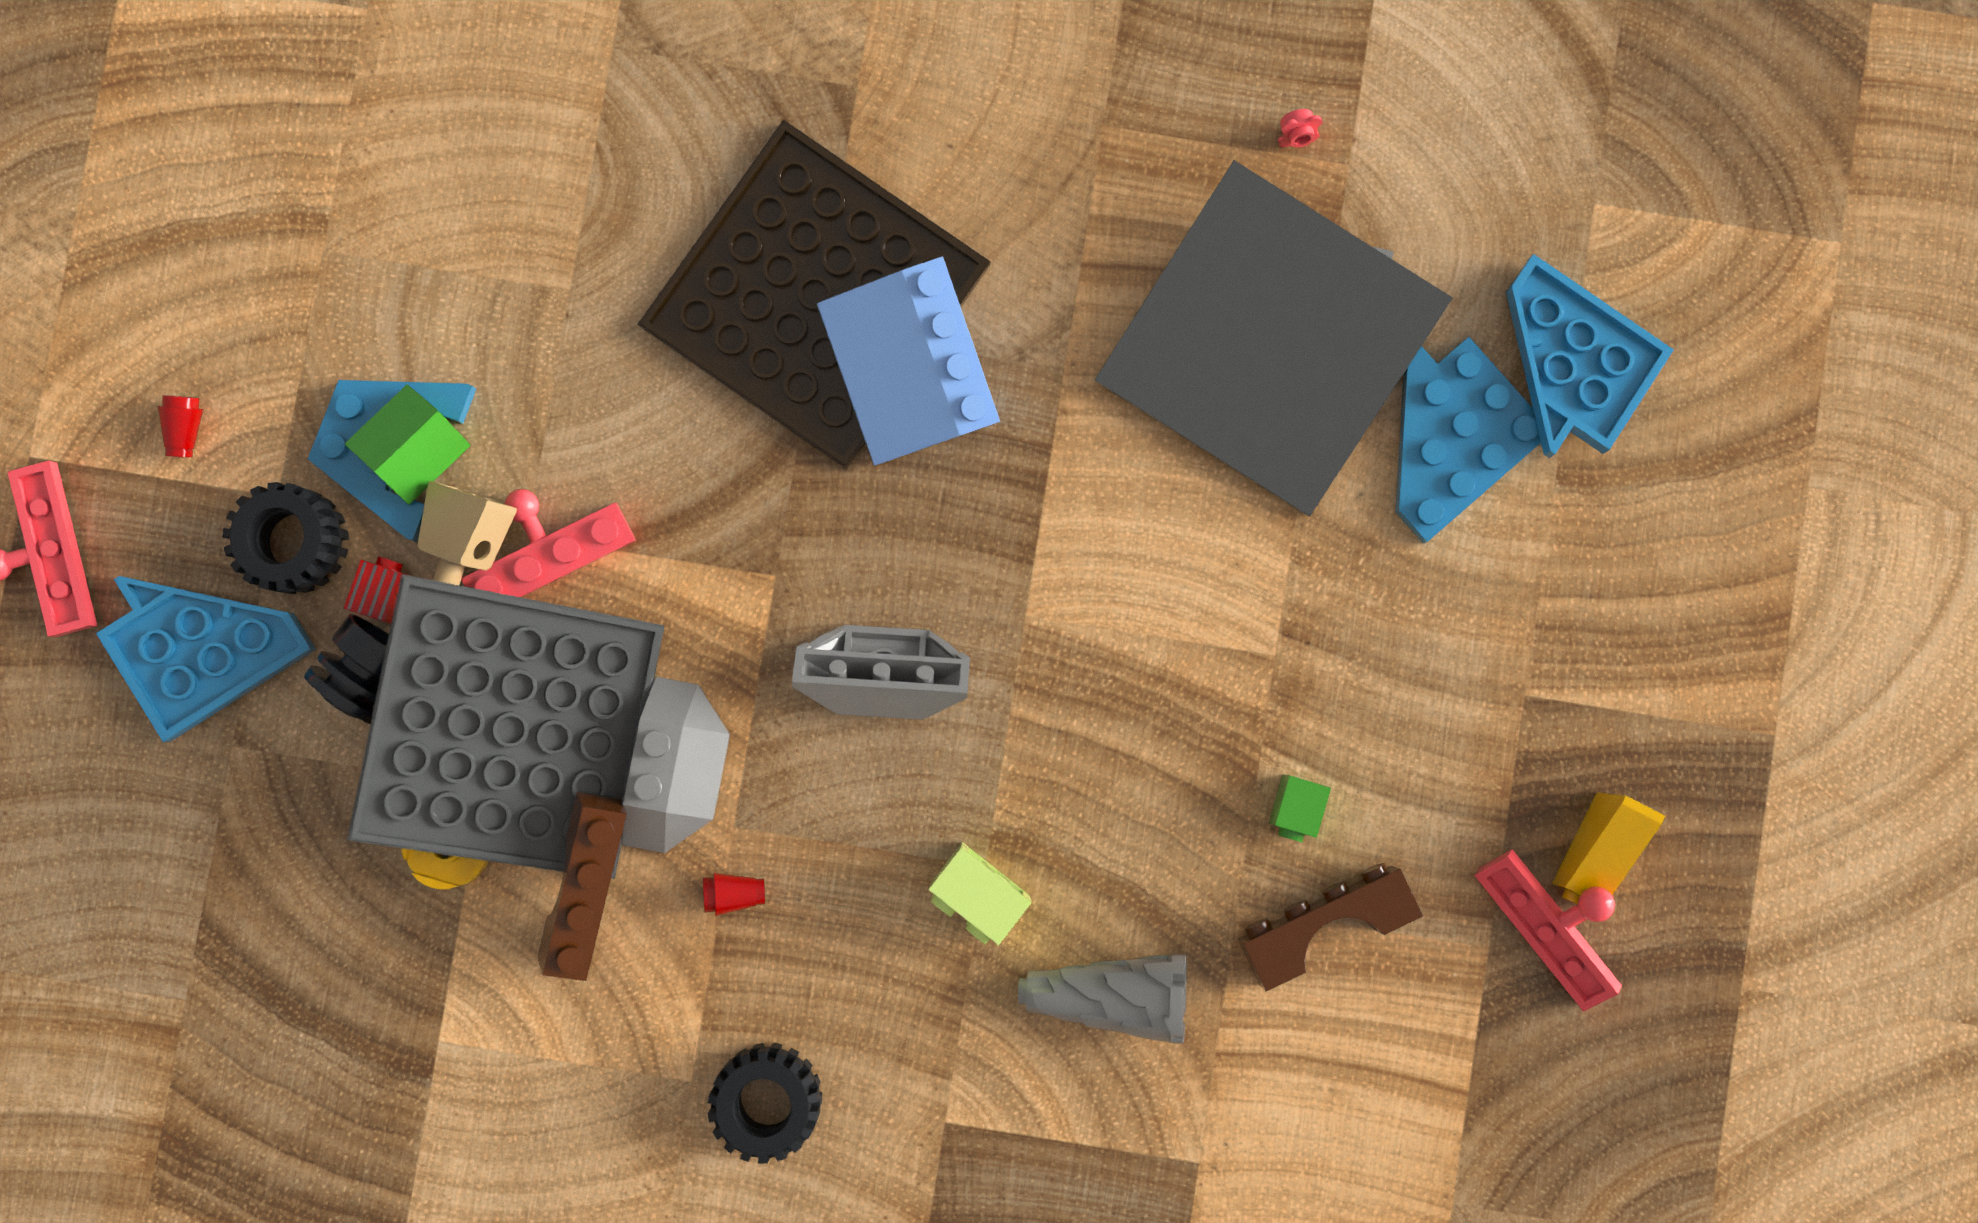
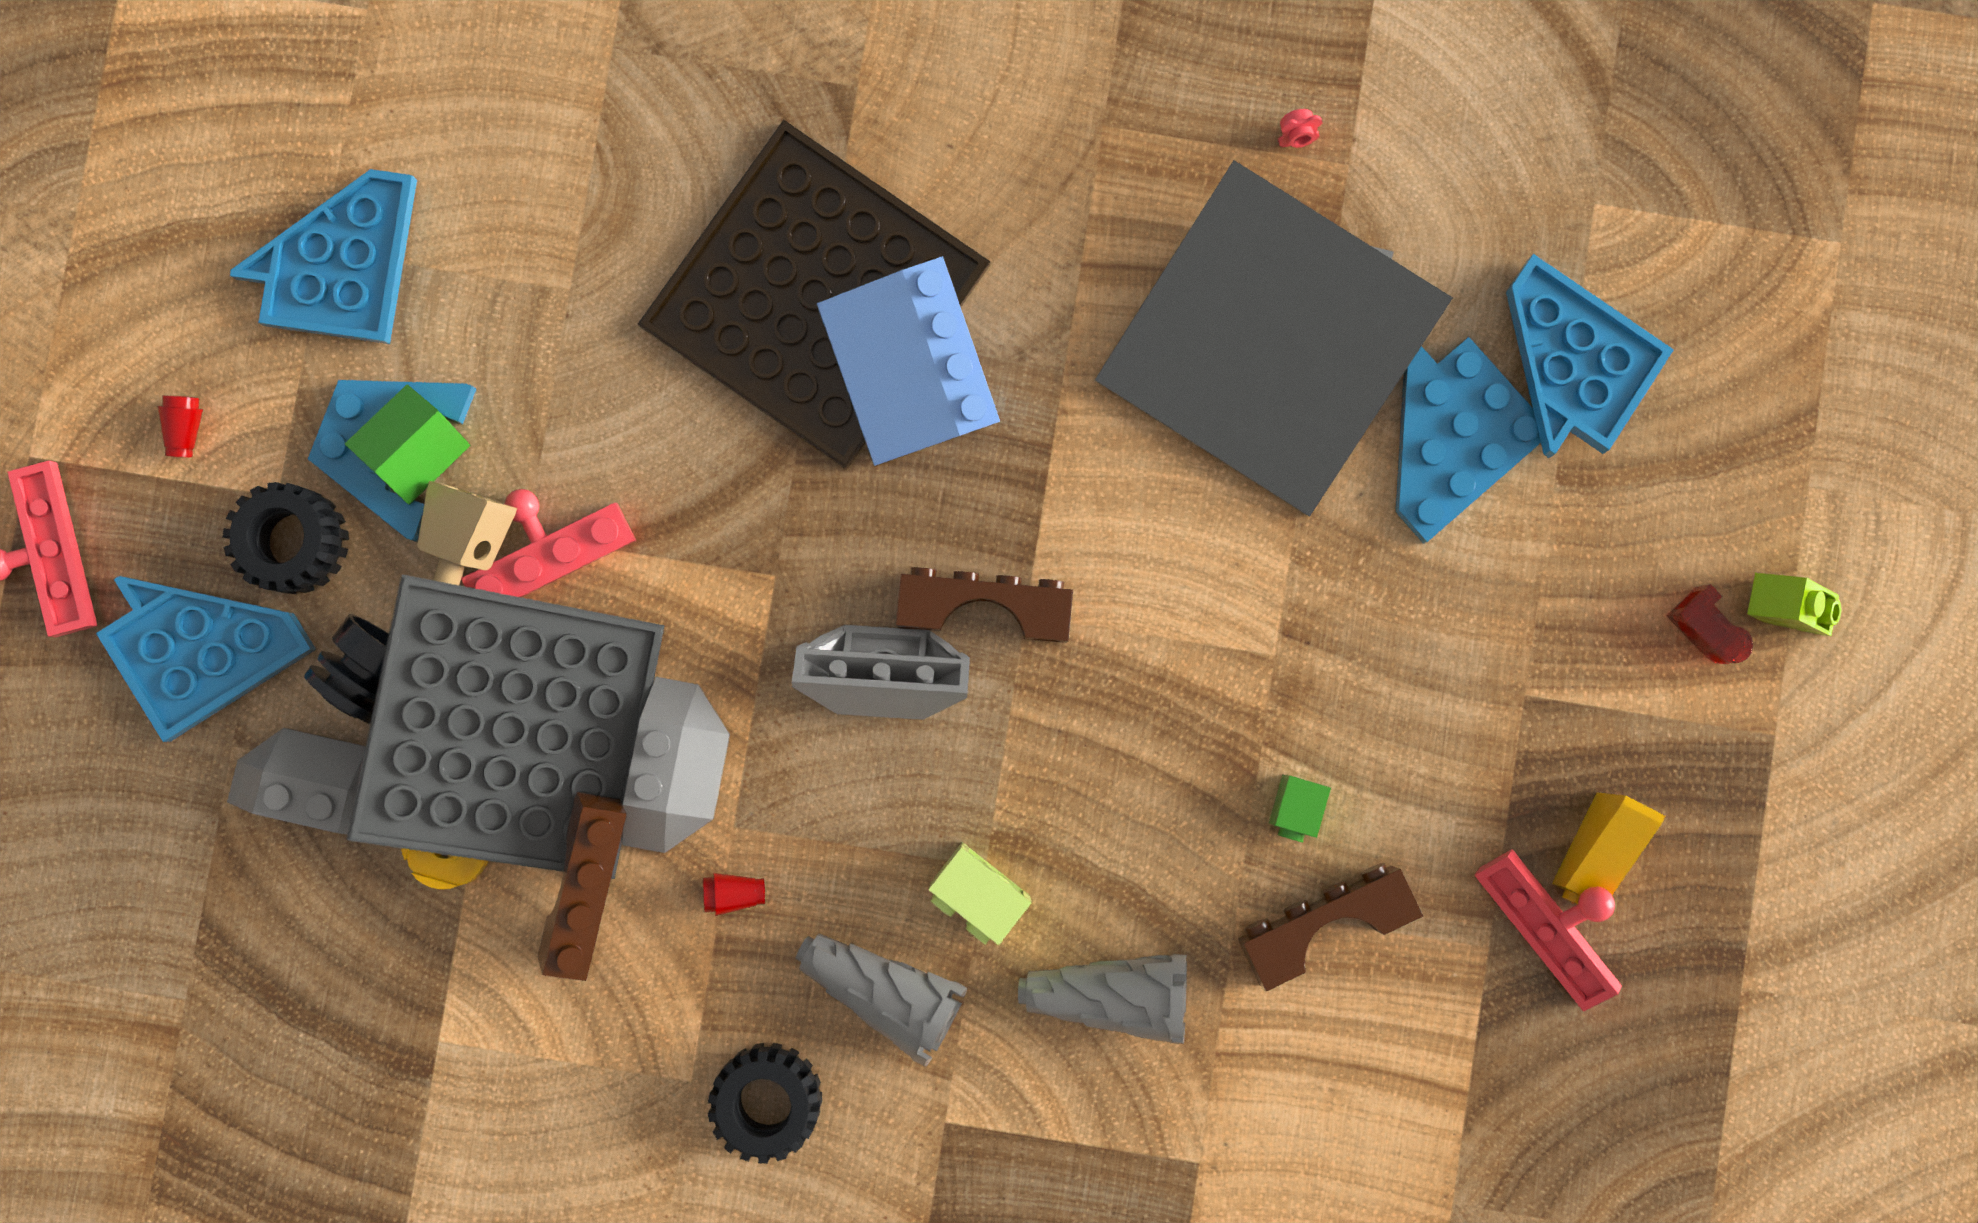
(299, 780): none -> light grey wedge
(339, 263): none -> dark azure wing
(375, 589): red brick -> none
(886, 994): none -> light grey cone
(929, 601): none -> reddish brown arch
(1709, 628): none -> clear red leg
(1794, 603): none -> lime slope

